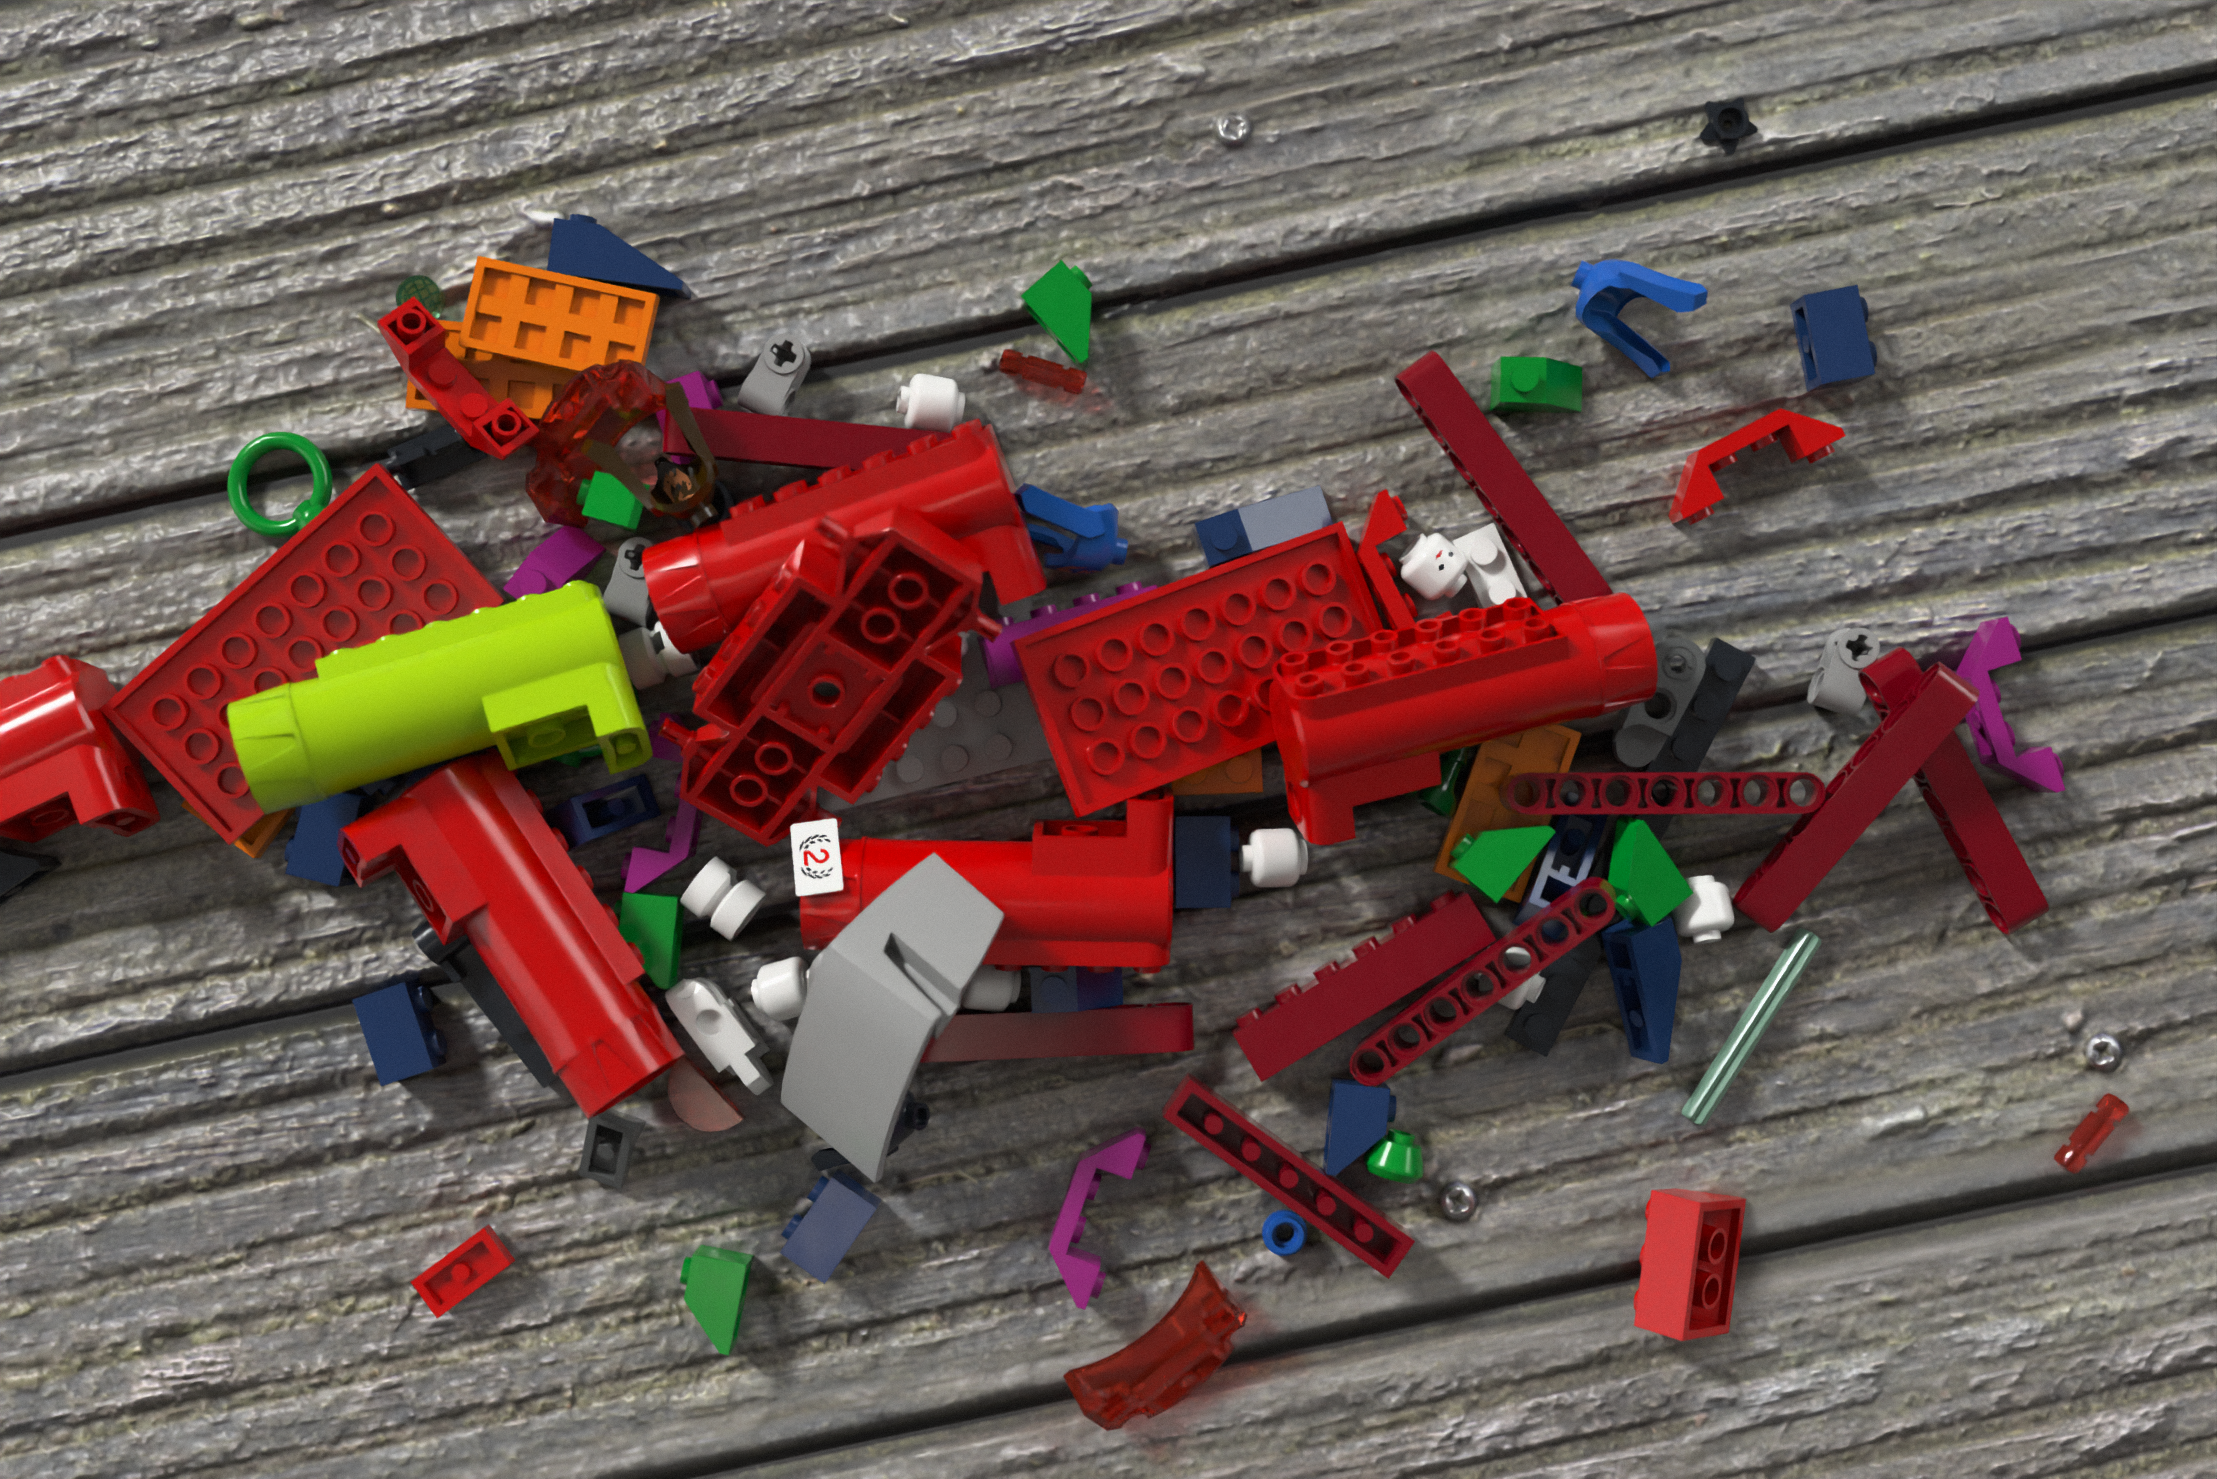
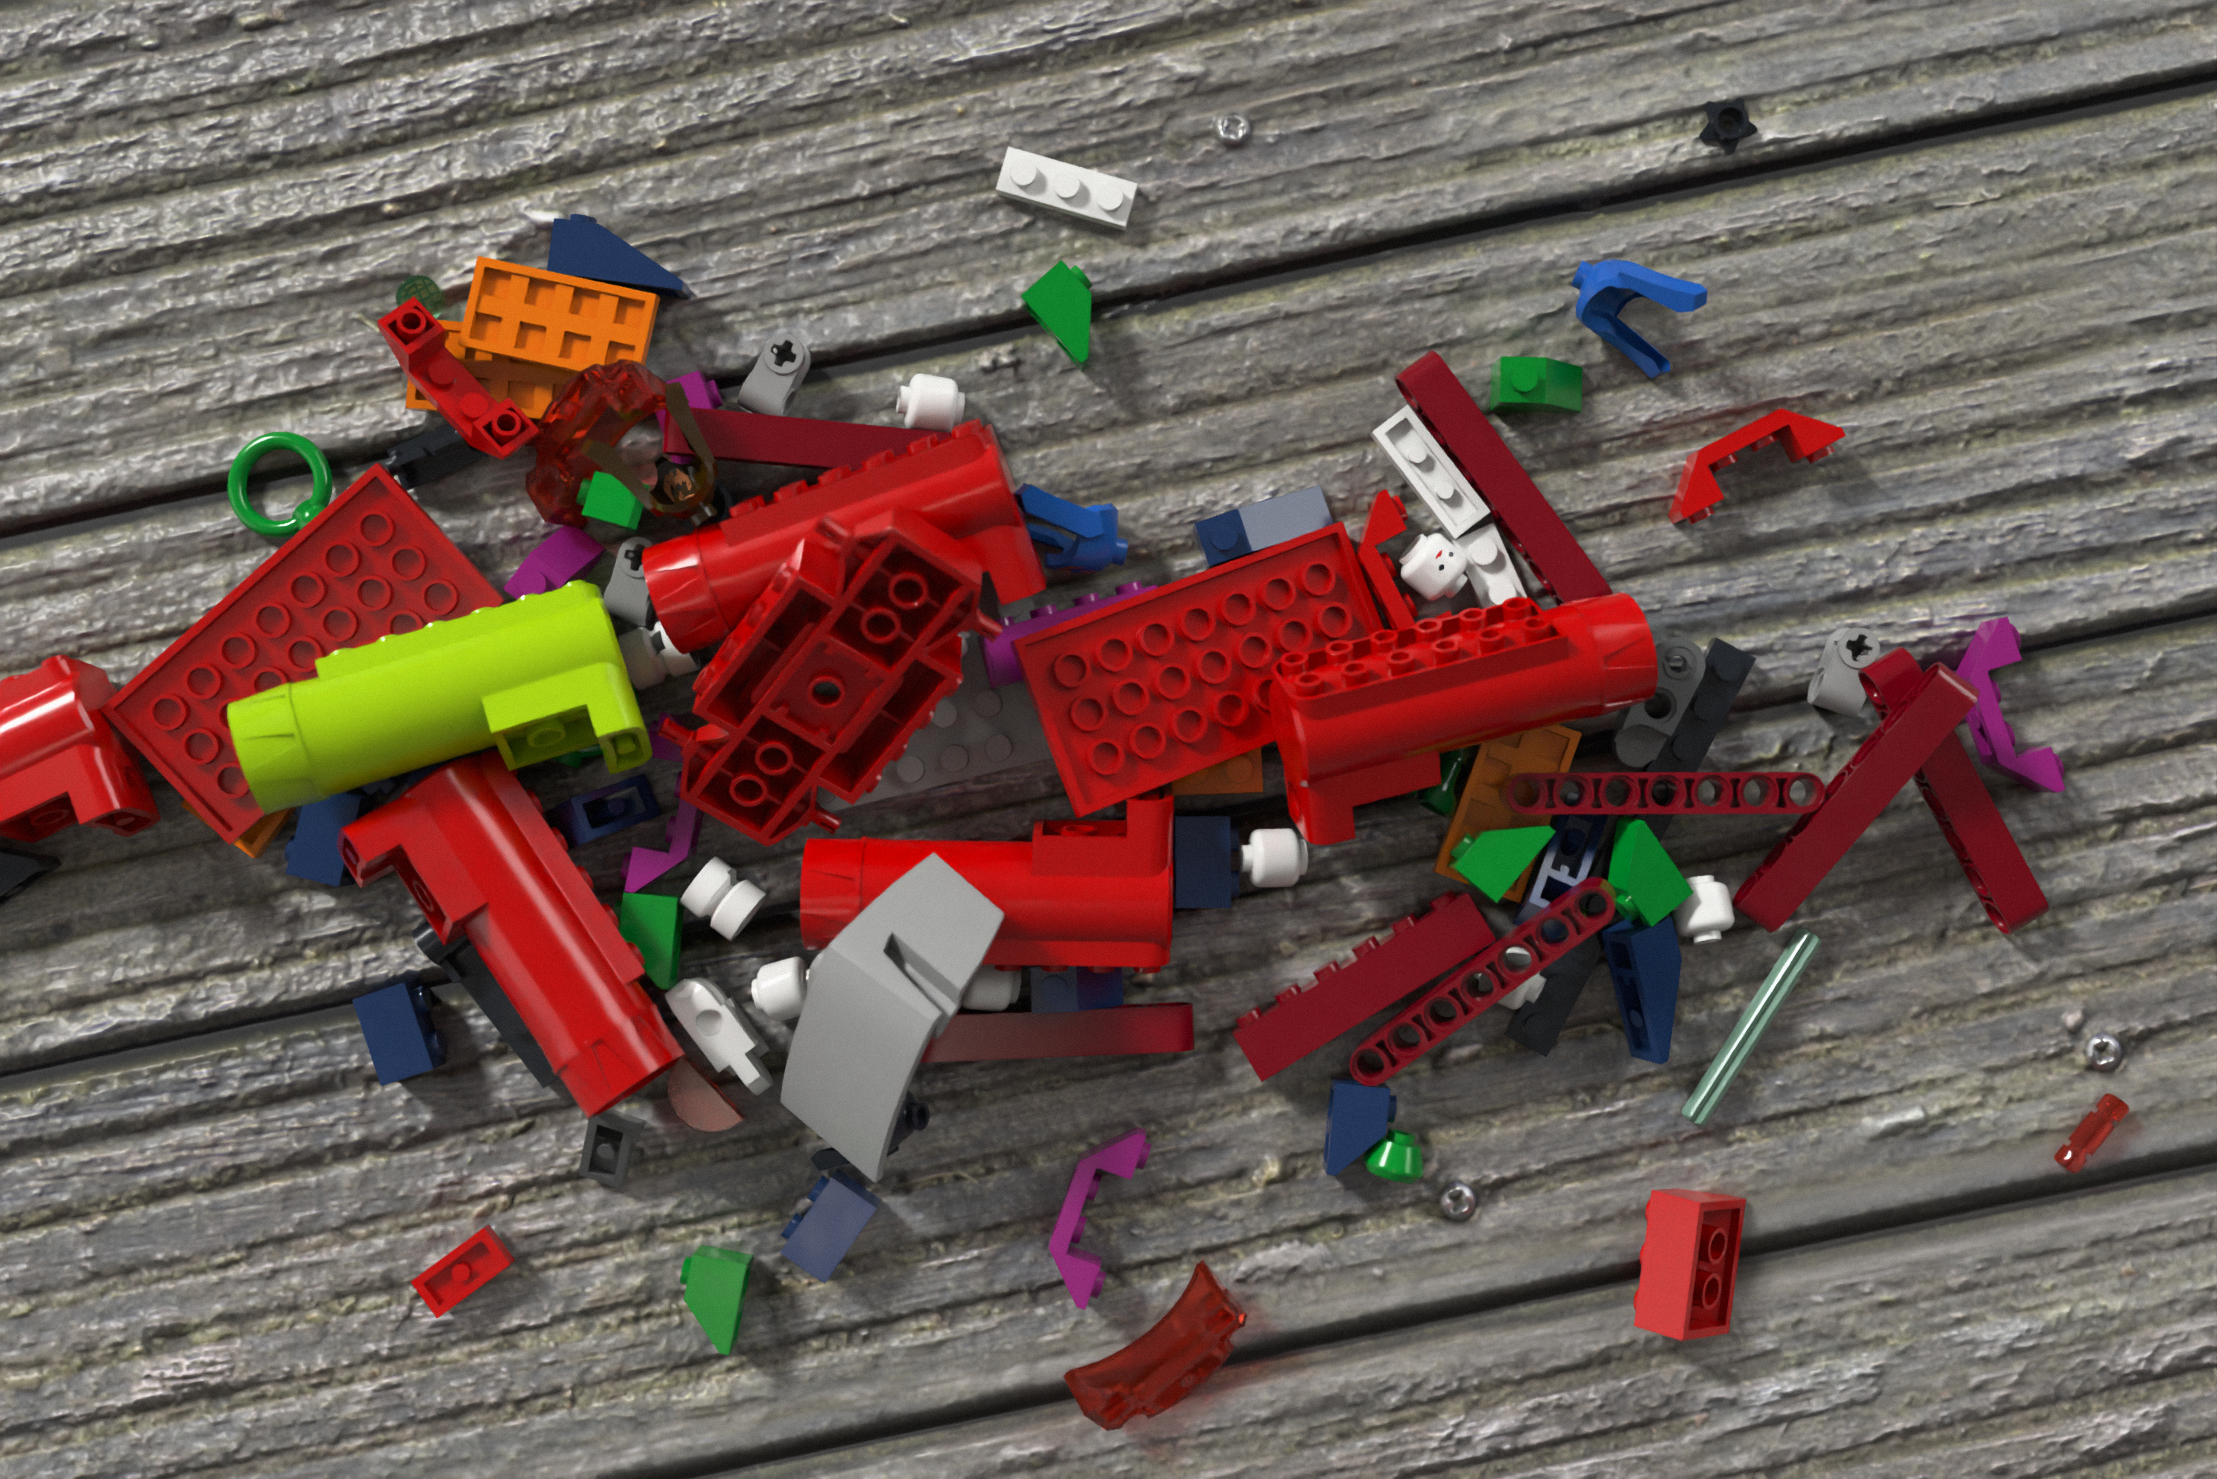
(816, 857): white sticker -> none
(1042, 371): clear red axle -> none
(1066, 188): none -> white plate
(1287, 1246): blue plate -> none
(1288, 1175): dark red brick -> none
(1430, 472): none -> white plate
(1833, 338): dark blue brick -> none

